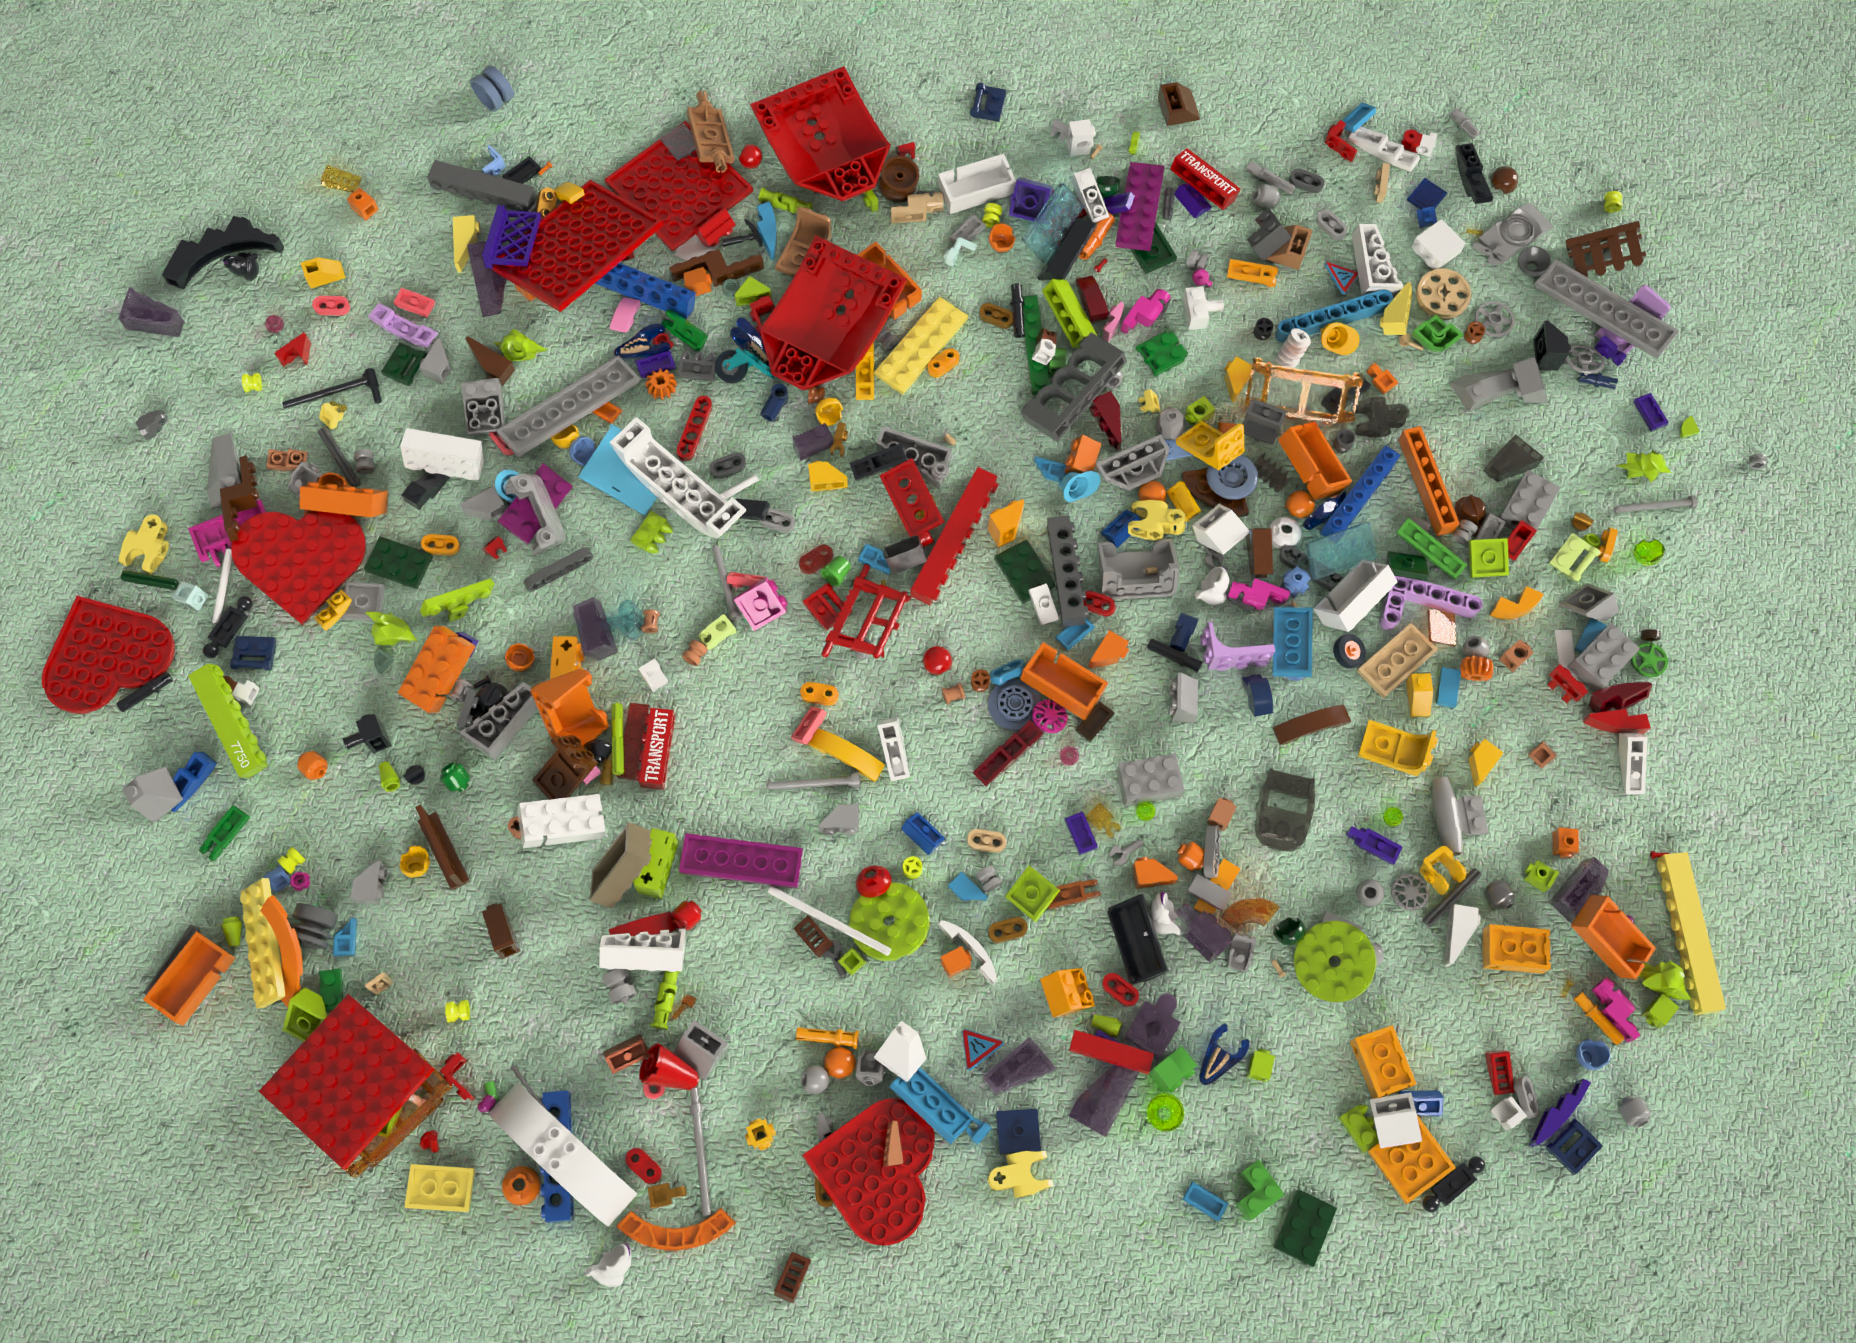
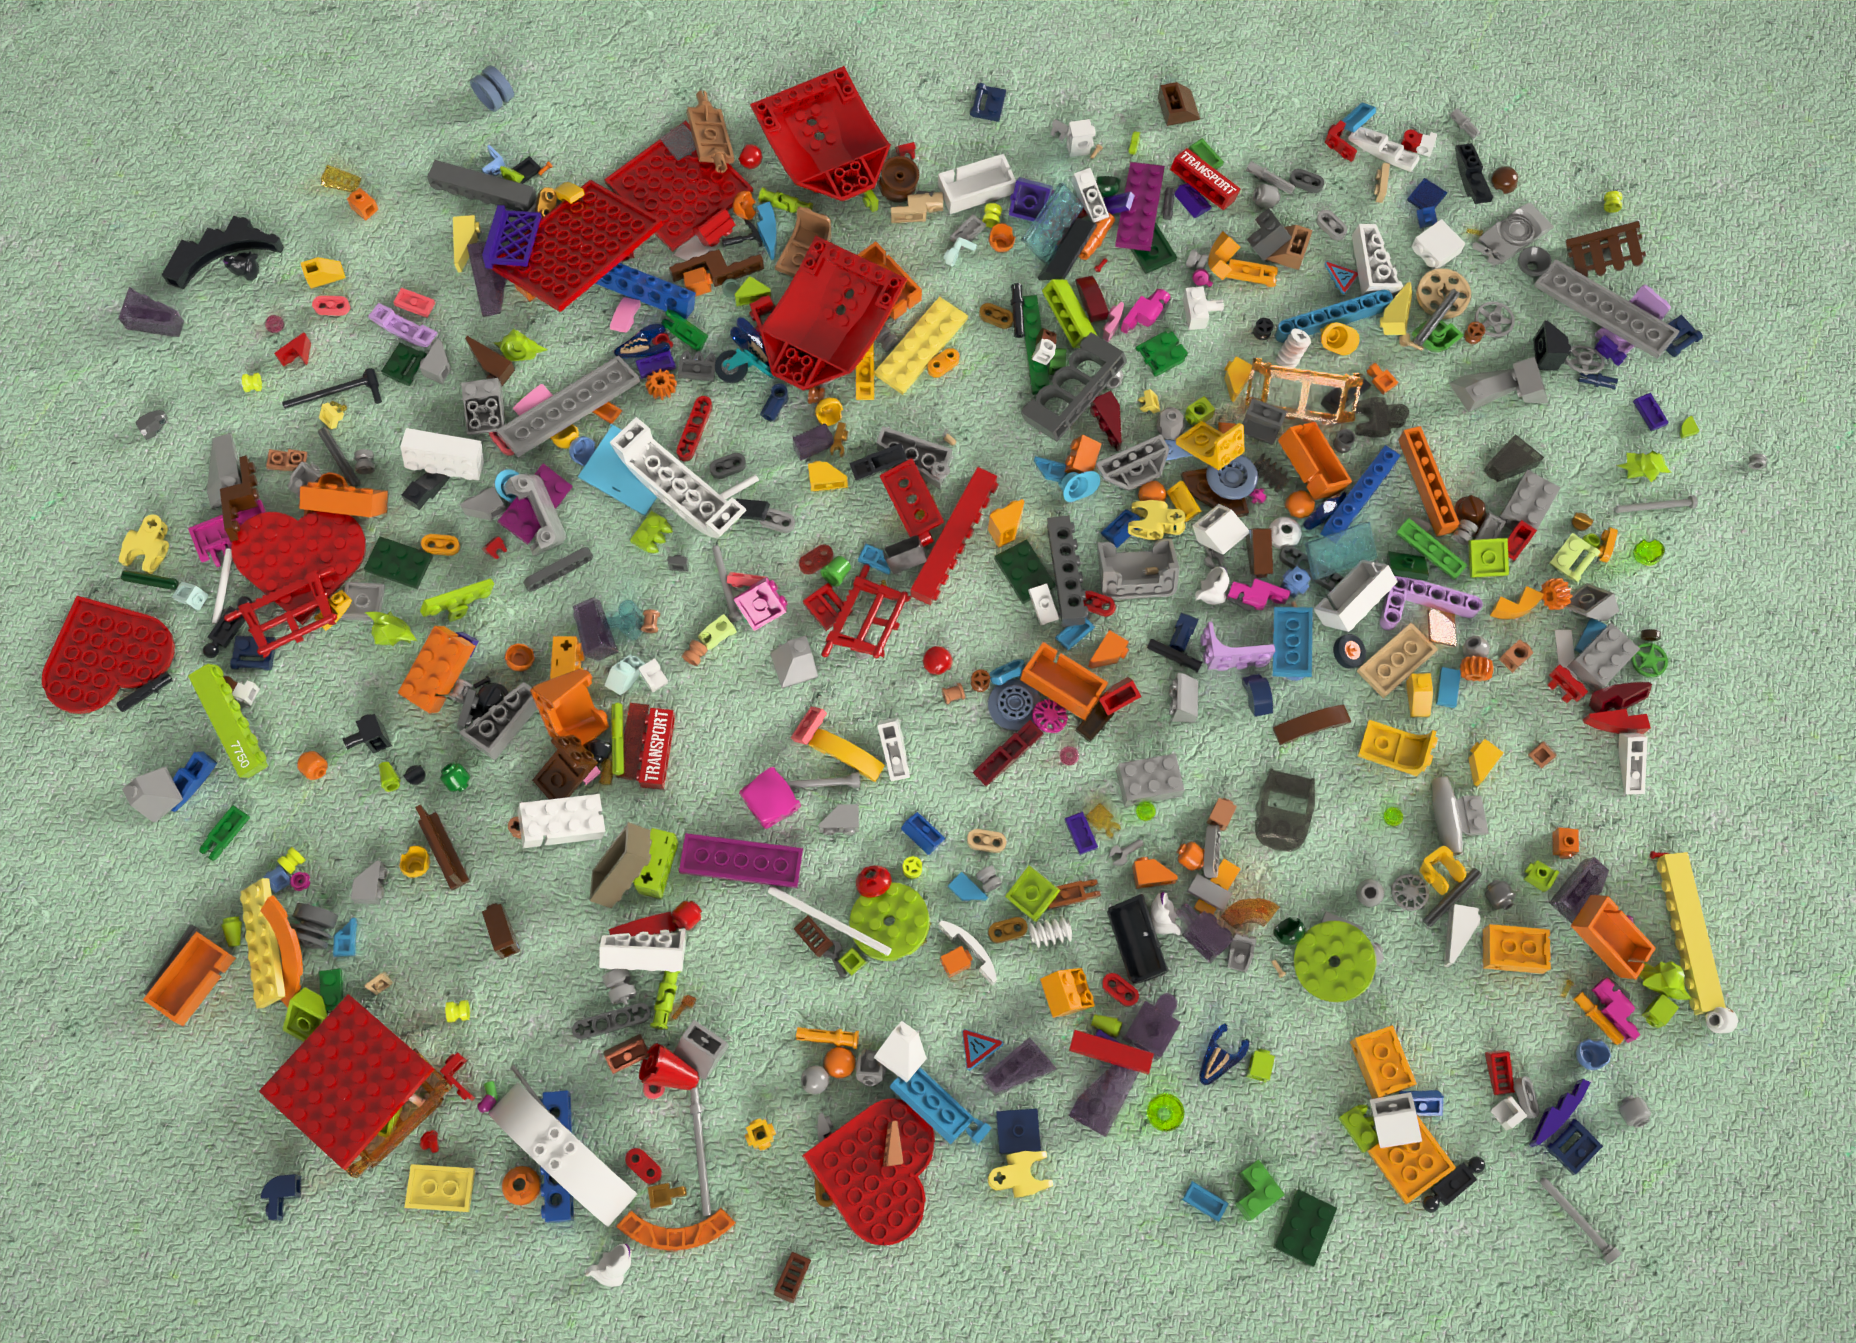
(277, 1190): none -> dark blue brick
(321, 600): none -> red piece
(382, 660): sand green tile -> none
(510, 174): none -> lime slope
(532, 399): none -> bright pink slope
(612, 1025): none -> dark grey beam
(624, 674): none -> light aqua slope
(678, 563): none -> dark grey plate
(743, 205): none -> orange hair
(769, 798): none -> dark pink piece
(794, 662): none -> light grey slope
(818, 695): light orange plate -> none
(1050, 932): none -> white piece
(1119, 695): none -> red slope
(1172, 1069): bright green brick -> none
(1206, 153): none -> bright green tile
(1221, 253): none -> light orange brick
(1258, 496): none -> dark pink piece
(1375, 844): dark purple hinge -> none
(1436, 317): none -> dark grey axle
(1556, 593): none -> orange gear
(1609, 1253): none -> light grey piece
(1684, 327): none -> dark blue plate
(1721, 1020): none -> white head

